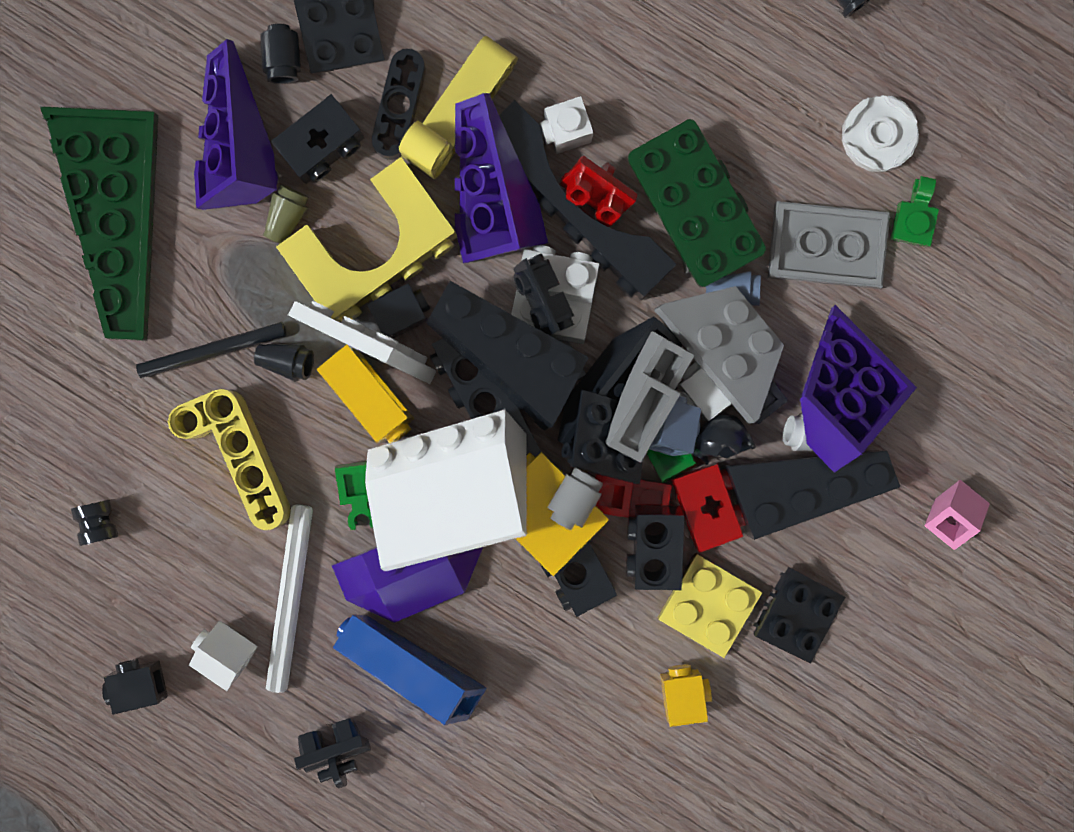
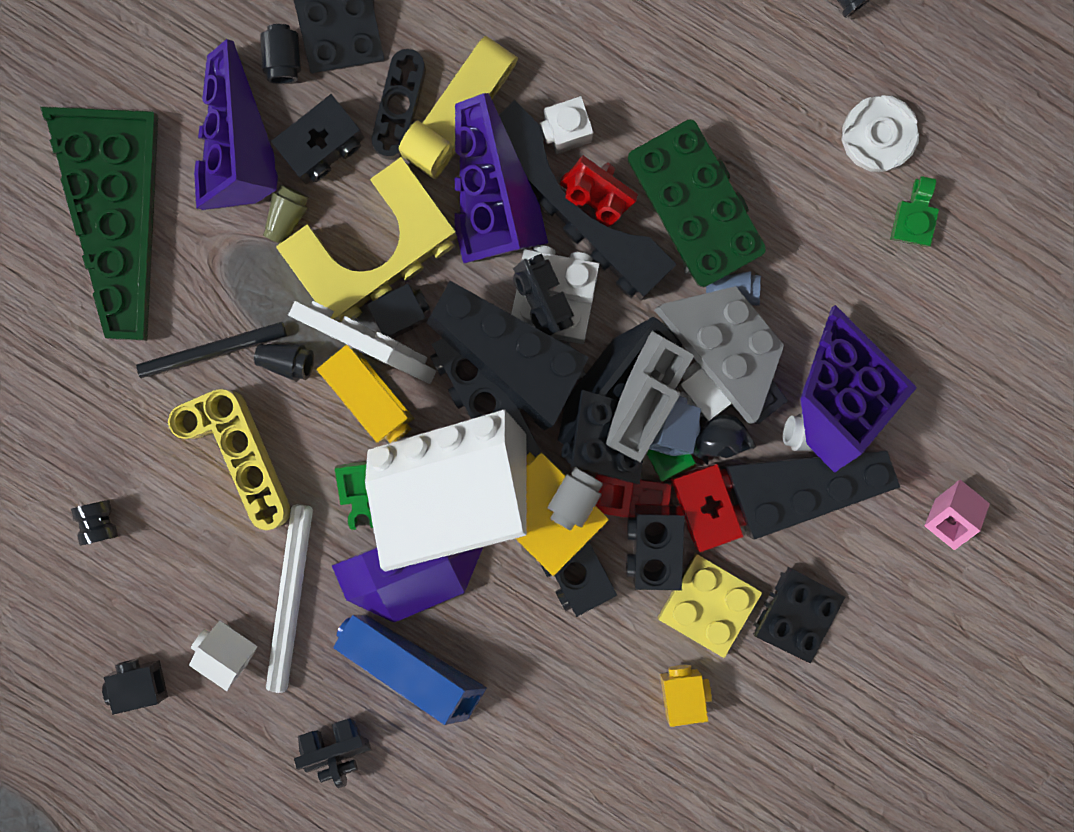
(828, 245): light grey tile -> none

